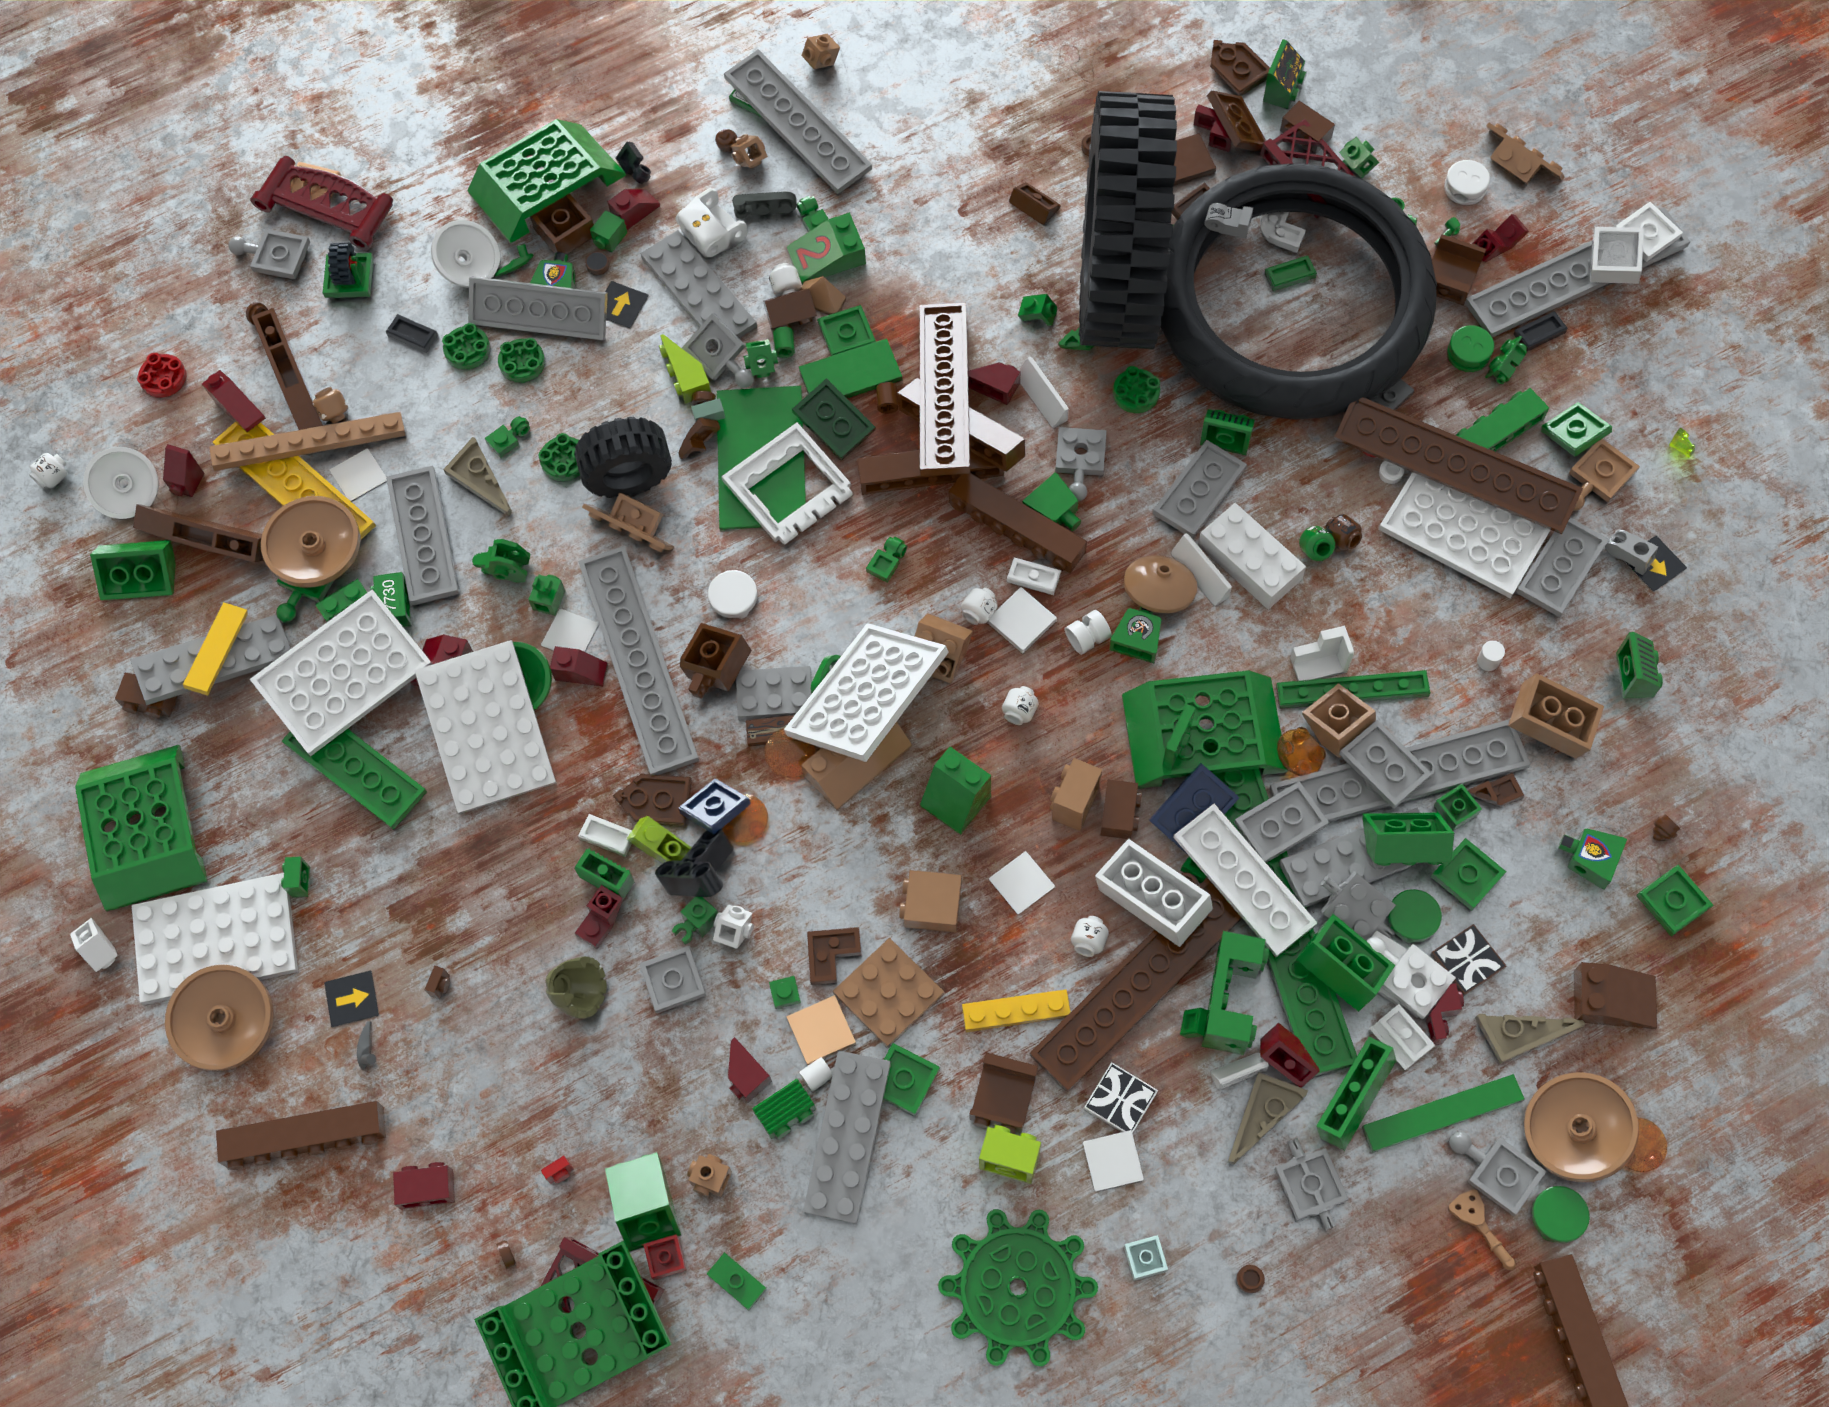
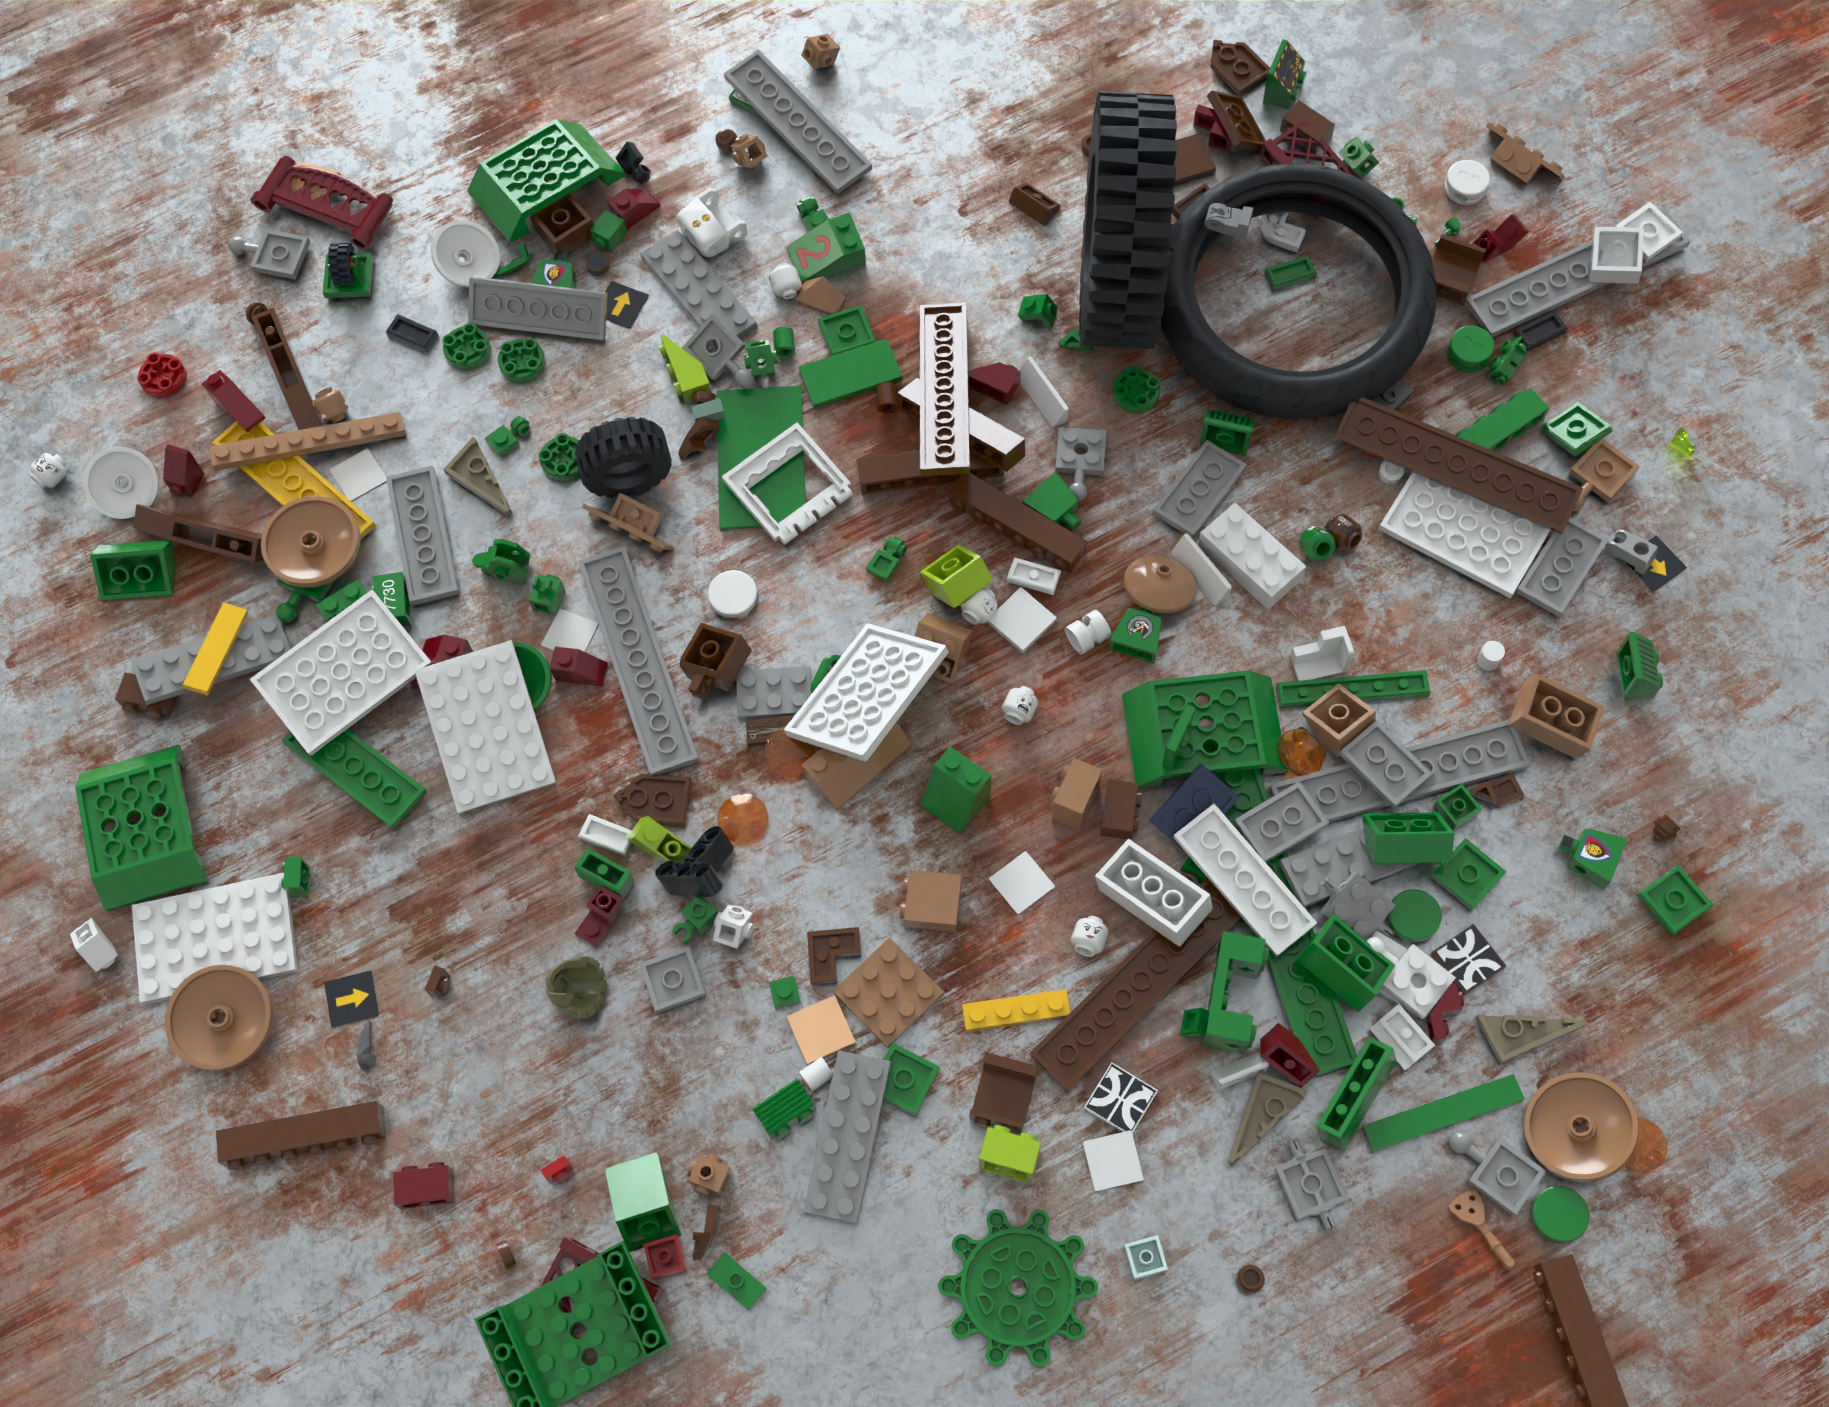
(704, 1240): none -> reddish brown slope
(714, 806): tile -> none
(745, 1073): dark red slope -> none
(763, 203): pearl dark grey plate -> none
(790, 308): reddish brown brick -> none
(833, 419): dark green plate -> none
(956, 576): none -> lime brick
(1614, 996): reddish brown slope -> none

